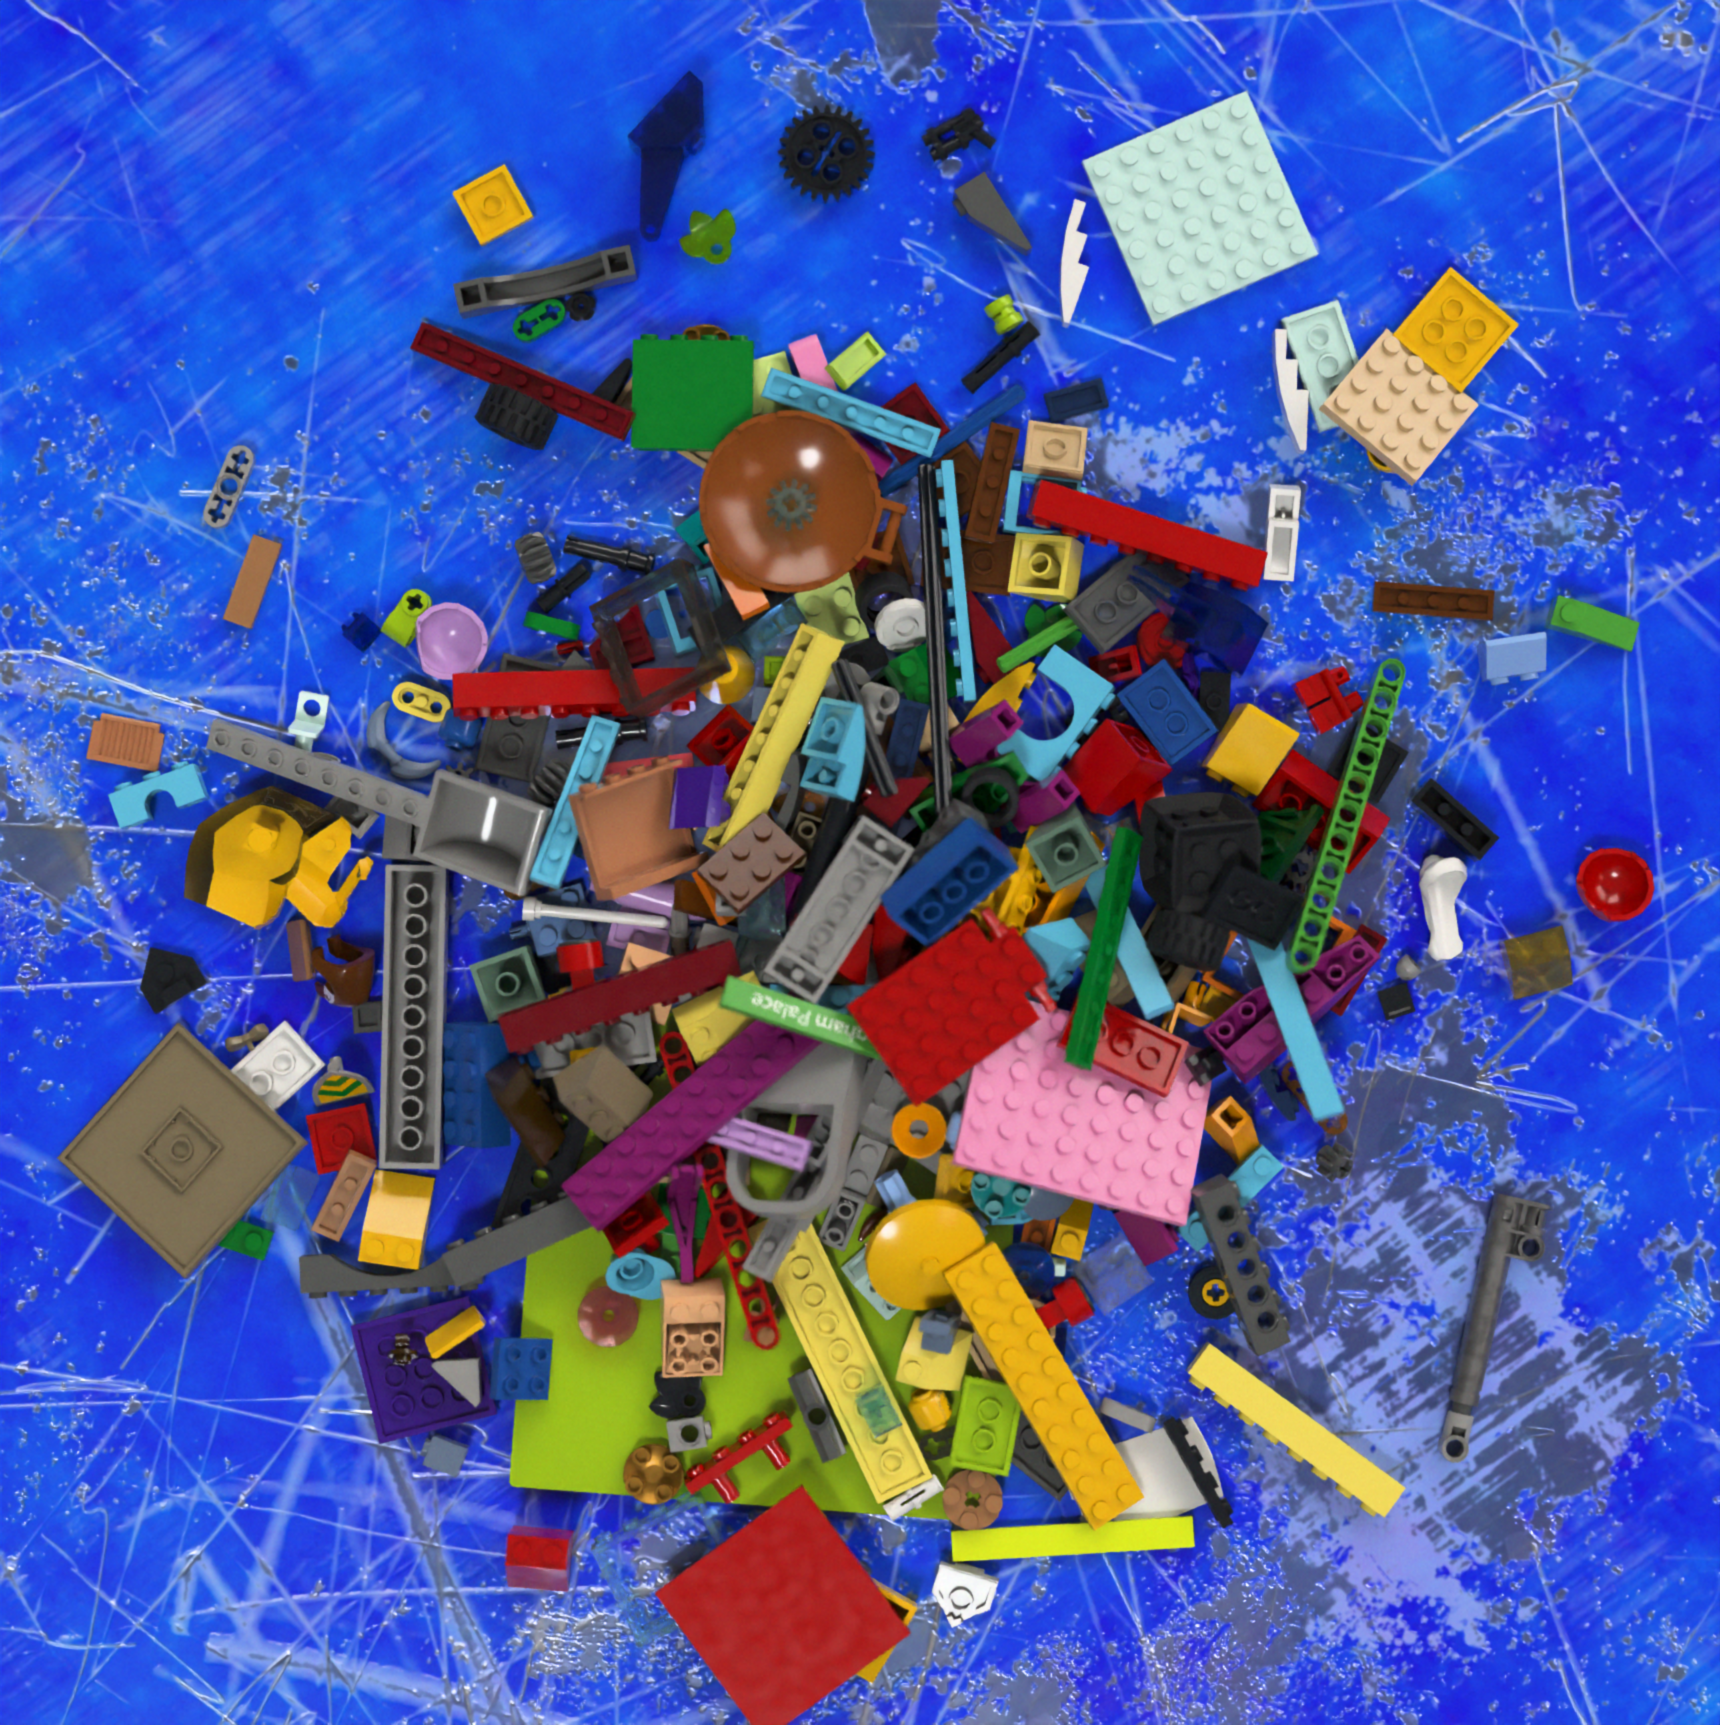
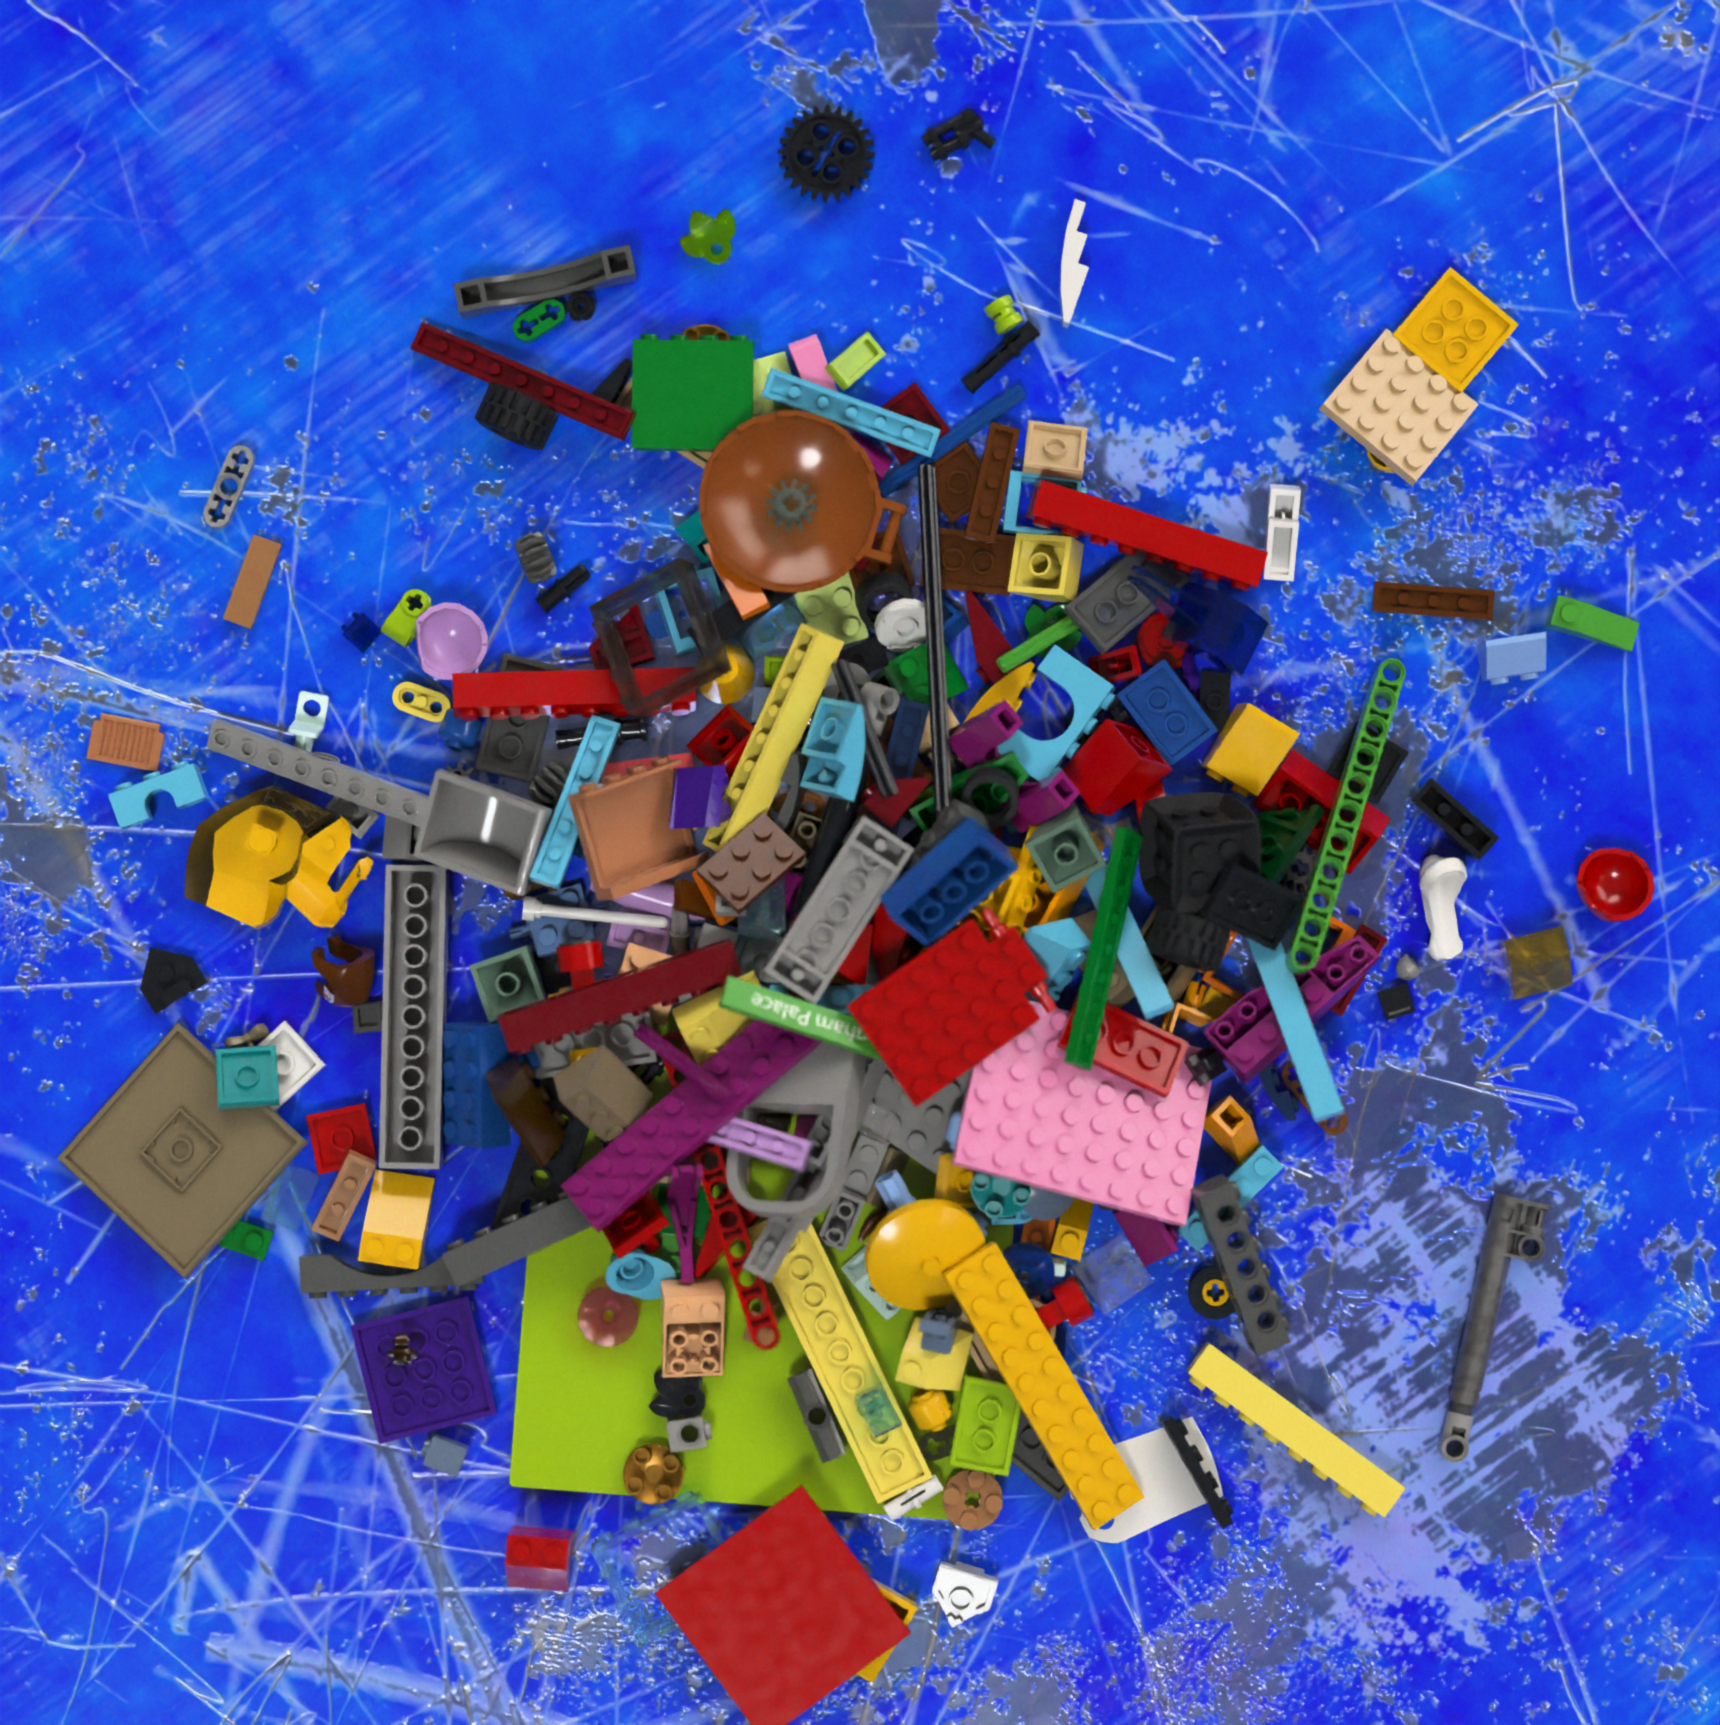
(247, 1077): none -> teal tile
(300, 950): medium nougat slope -> none
(339, 1084): shield -> none
(400, 766): sand blue piece -> none
(454, 1331): yellow slope -> none
(463, 1375): light grey slope -> none
(493, 205): yellow plate -> none
(520, 1368): blue plate -> none
(551, 626): green beam -> none
(569, 647): red piece -> none
(575, 662): dark grey slope -> none
(623, 557): black pin -> none
(663, 142): clear blue slope -> none
(684, 1064): none -> magenta axle
(726, 1457): red plate -> none
(930, 1142): light orange piece -> none
(957, 594): medium azure plate -> none
(986, 210): dark grey slope -> none
(1072, 1538): neon yellow tile -> none
(1076, 400): dark blue tile -> none
(1127, 1415): light grey beam -> none
(1199, 208): light aqua plate -> none
(1292, 401): white slope -> none
(1323, 354): light aqua tile -> none
(1323, 686): red hips -> none
(1334, 1162): dark grey gear -> none

